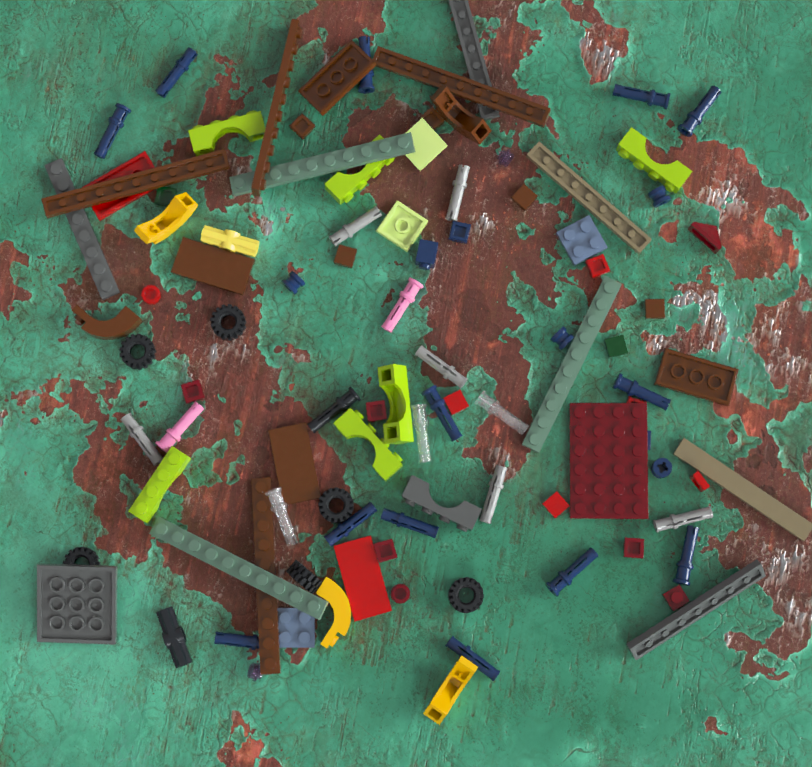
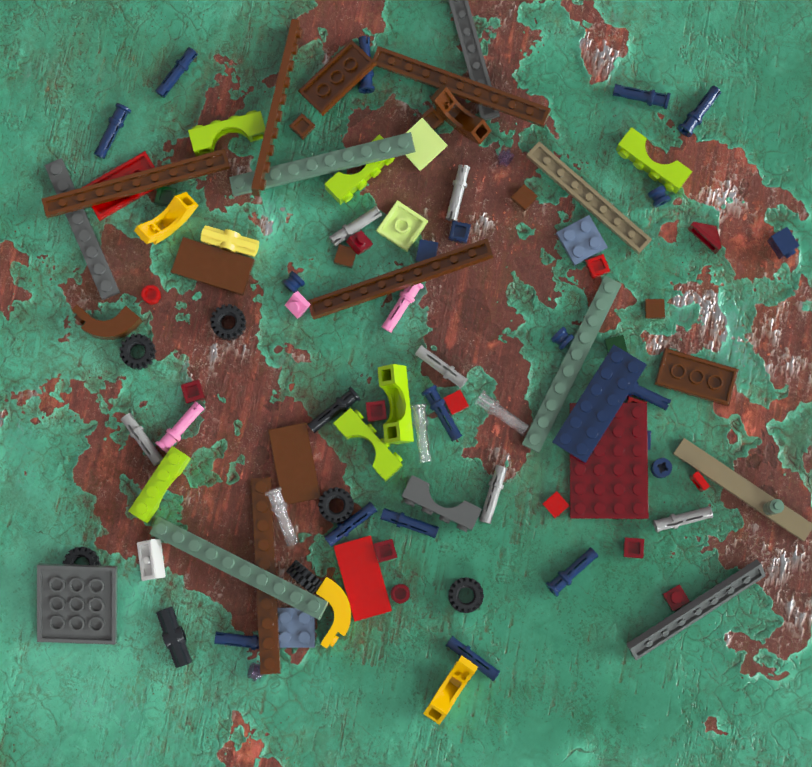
(151, 559): none -> white slope
(297, 304): none -> bright pink plate
(359, 242): none -> dark red plate
(400, 279): none -> reddish brown plate
(599, 403): none -> dark blue plate
(685, 564): dark blue pin -> none
(773, 507): none -> sand green cylinder
(783, 243): none -> dark blue brick

